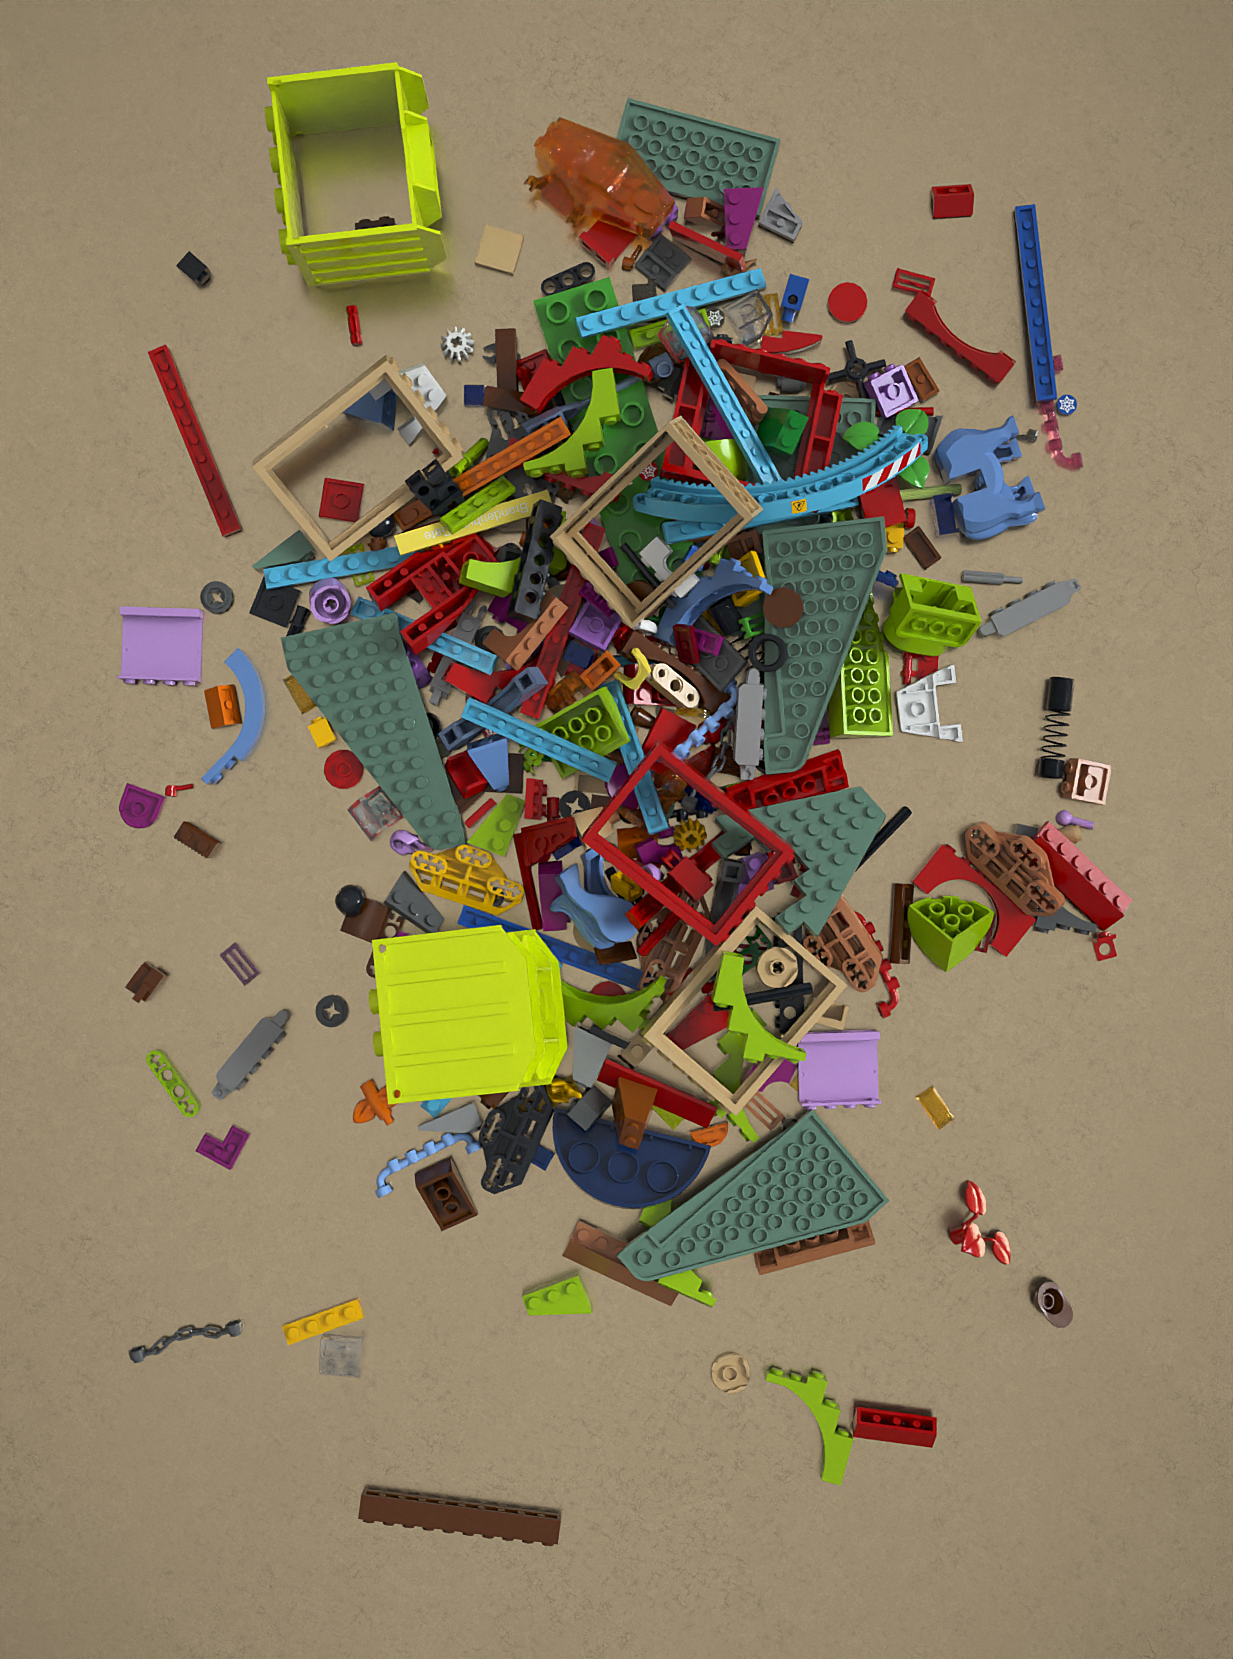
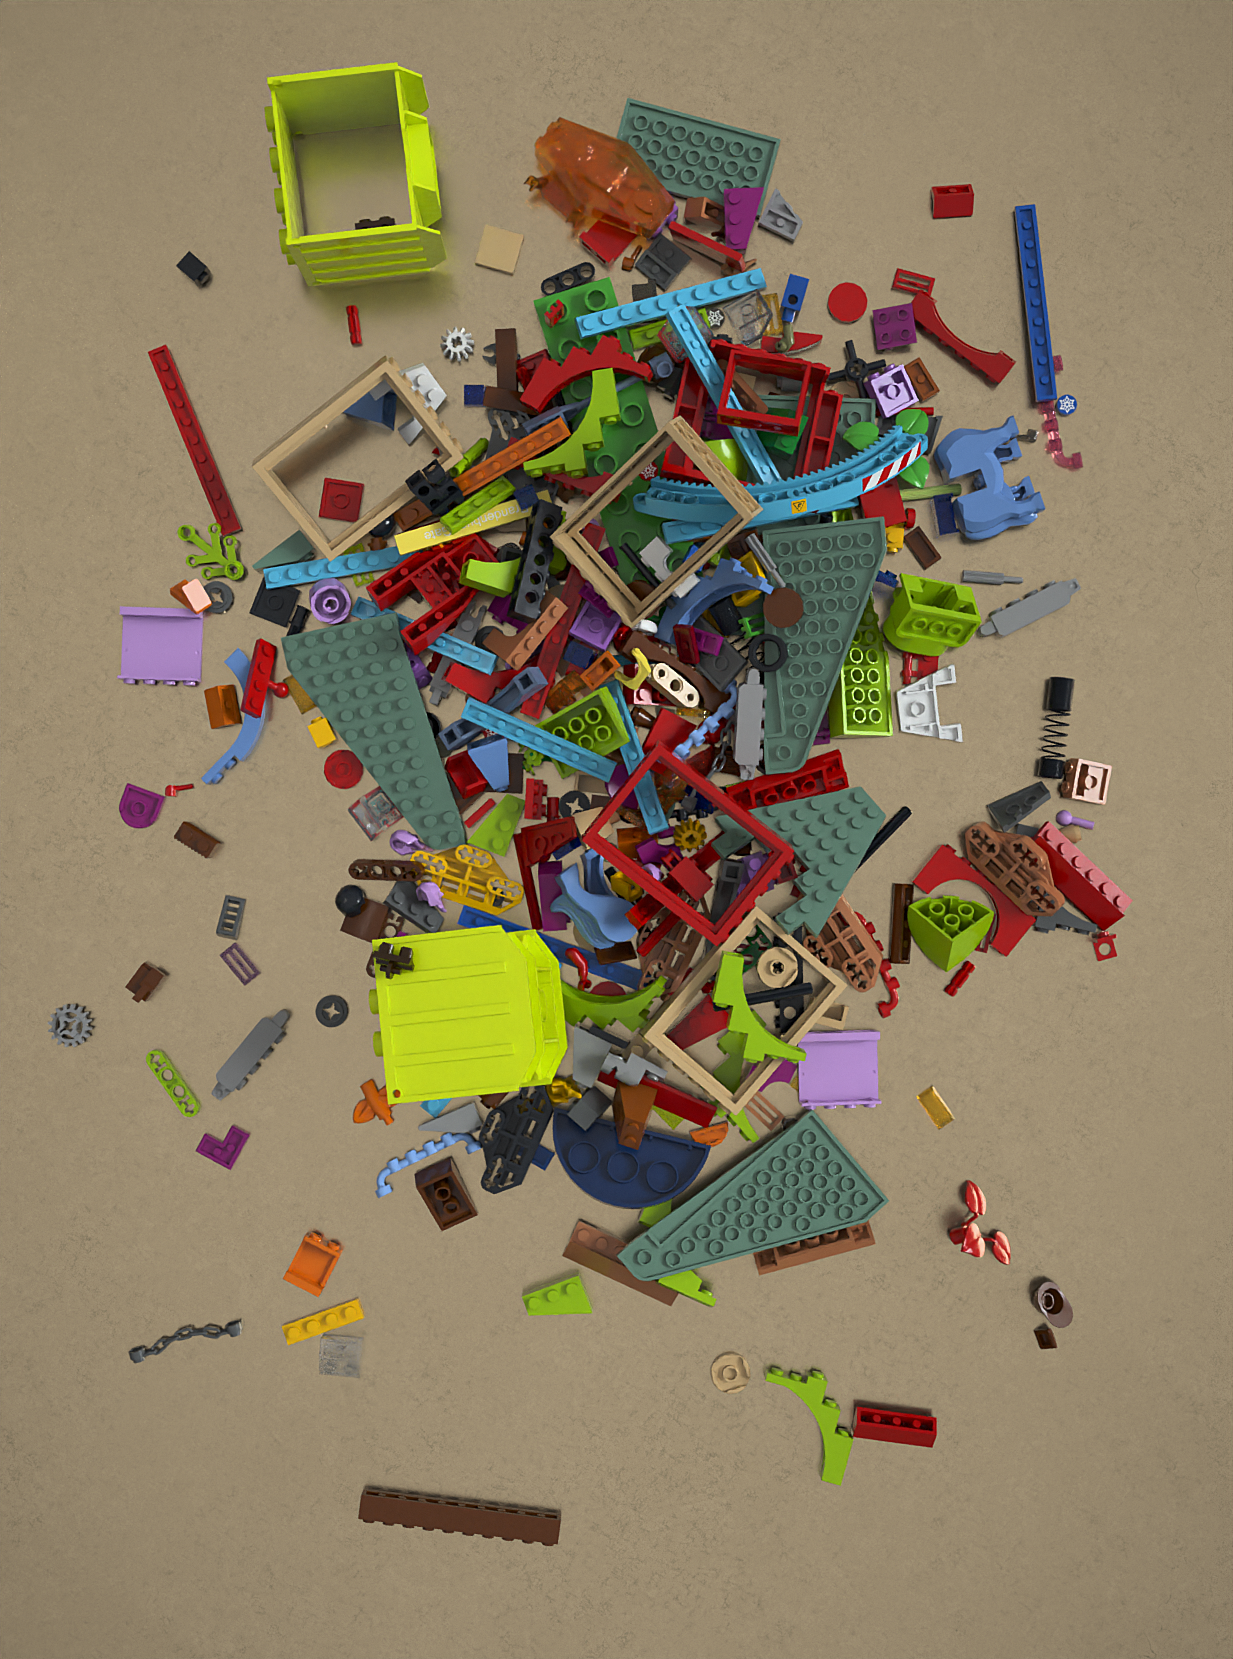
(64, 1019): none -> light grey gear
(191, 595): none -> slope
(214, 552): none -> lime plant
(223, 916): none -> dark grey slope
(259, 681): none -> red plate
(313, 1264): none -> orange panel
(387, 874): none -> reddish brown beam
(392, 963): none -> dark brown hips
(430, 892): none -> lavender piece
(526, 497): none -> clear blue tile
(552, 317): none -> red tile
(582, 965): none -> red arm
(632, 1070): none -> light grey plate
(761, 421): none -> red window
(764, 558): none -> light grey axle
(787, 341): none -> olive arm
(894, 326): none -> magenta hinge
(960, 978): none -> red axle
(1018, 805): none -> dark grey wing
(1046, 1338): none -> reddish brown slope

